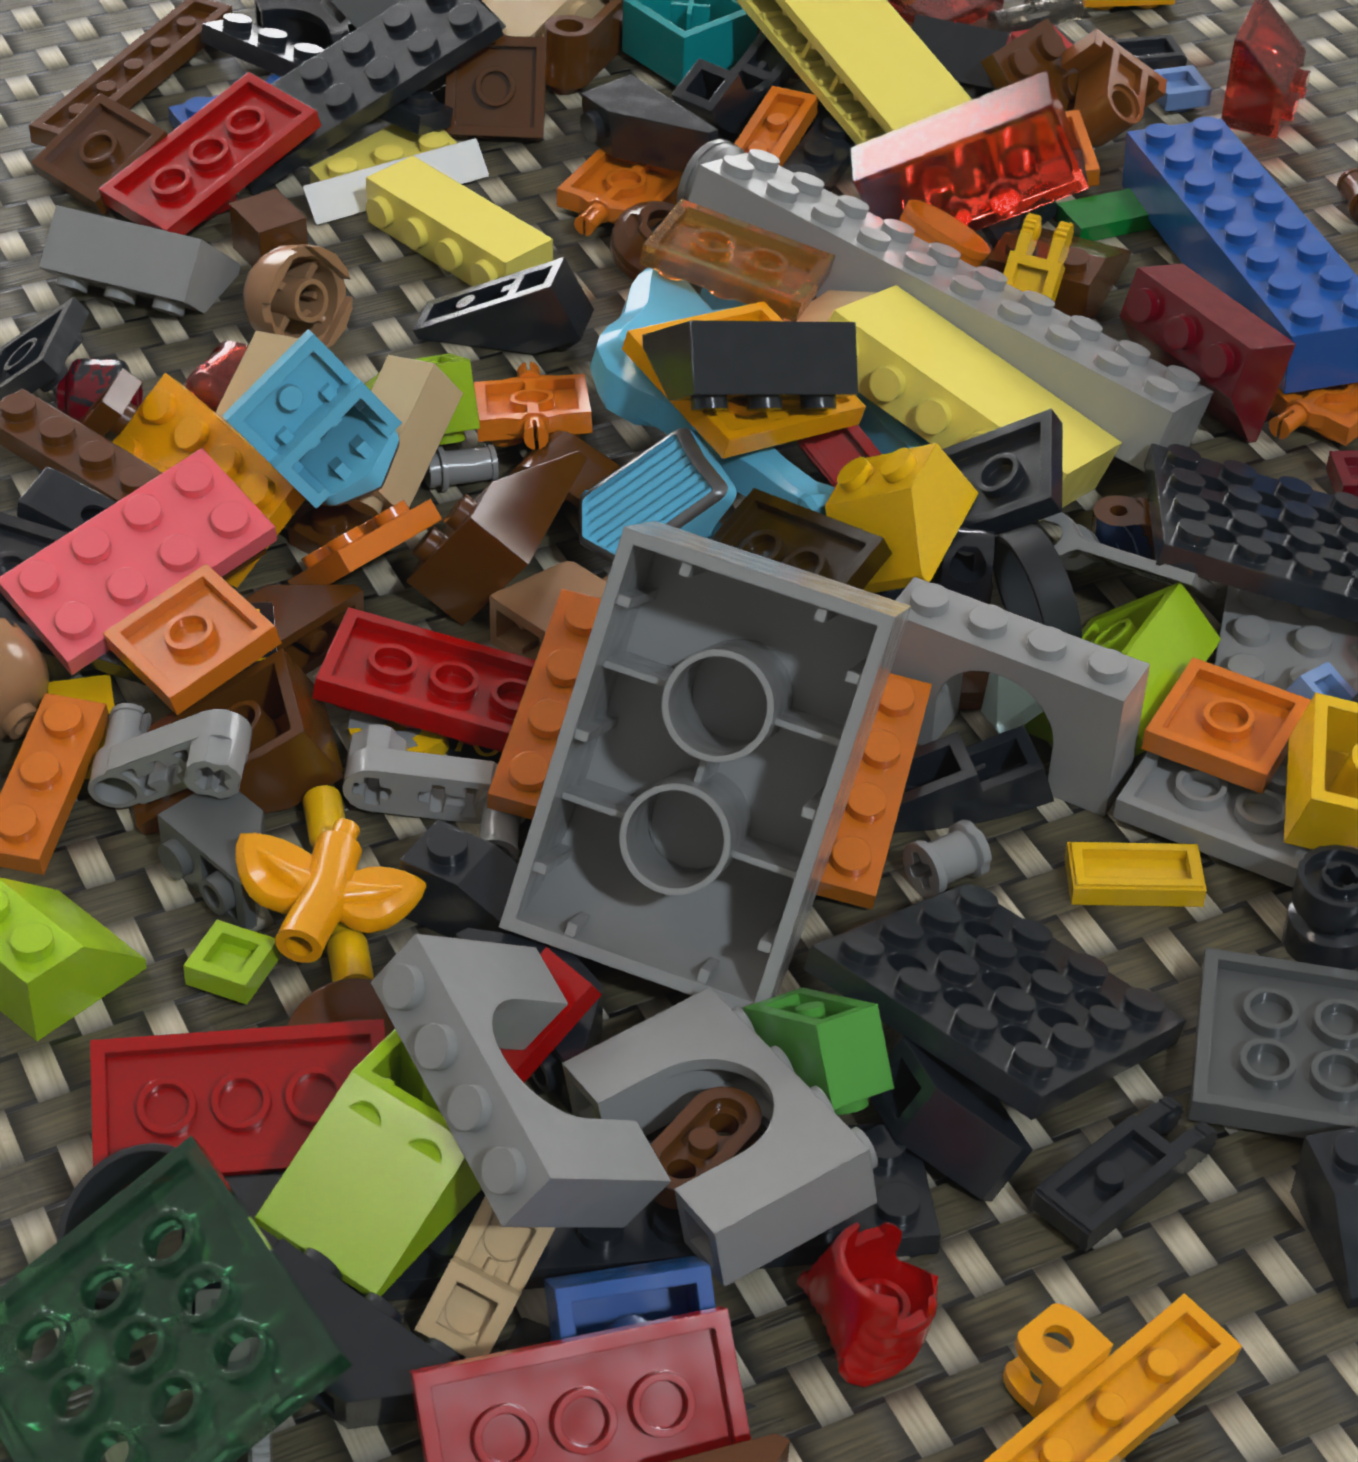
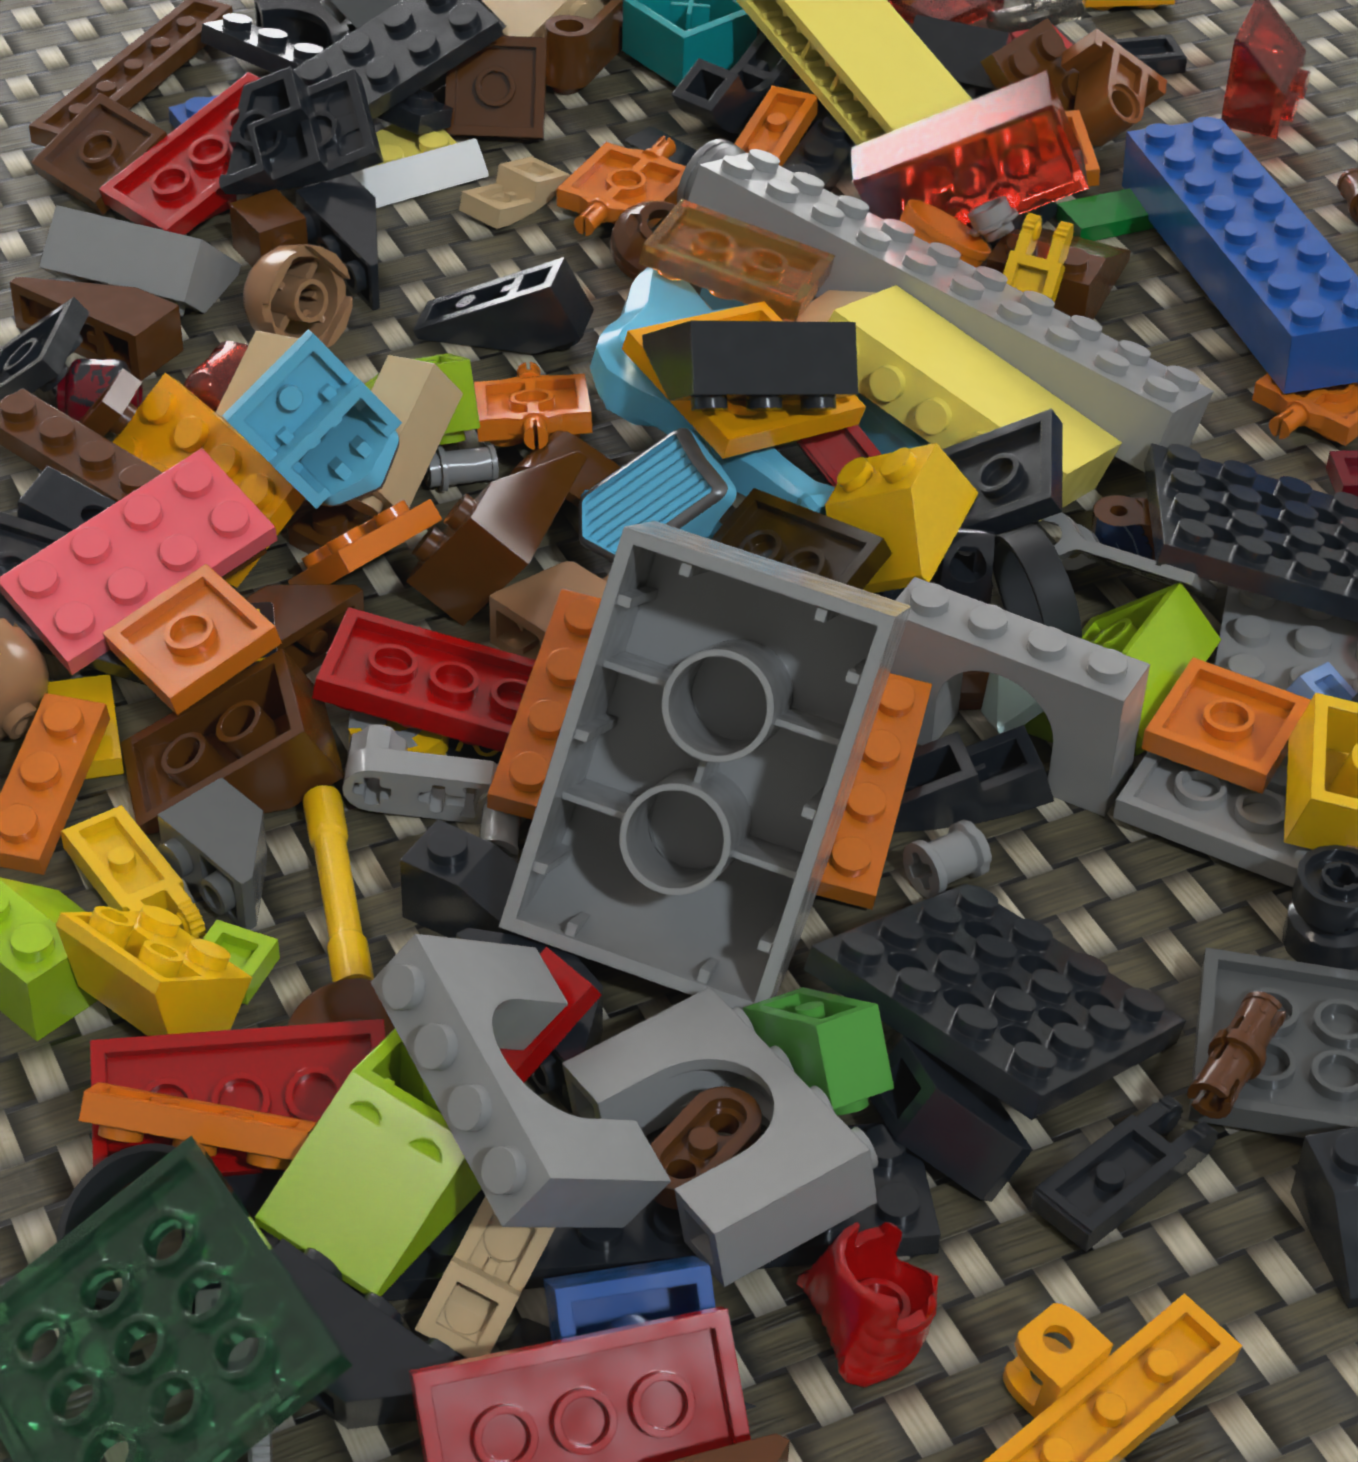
(120, 325): none -> reddish brown slope
(129, 867): none -> yellow hinge
(130, 1112): none -> orange plate
(153, 970): none -> yellow slope
(192, 753): light grey beam -> none
(300, 133): none -> black slope
(322, 888): light orange plant -> none
(344, 221): none -> black slope
(452, 223): light yellow brick -> none
(518, 192): none -> tan slope
(642, 124): black slope -> none
(992, 219): none -> light grey plate
(1135, 874): yellow tile -> none
(1184, 89): medium blue plate -> none
(1209, 333): dark red slope -> none
(1236, 1055): none -> reddish brown pin

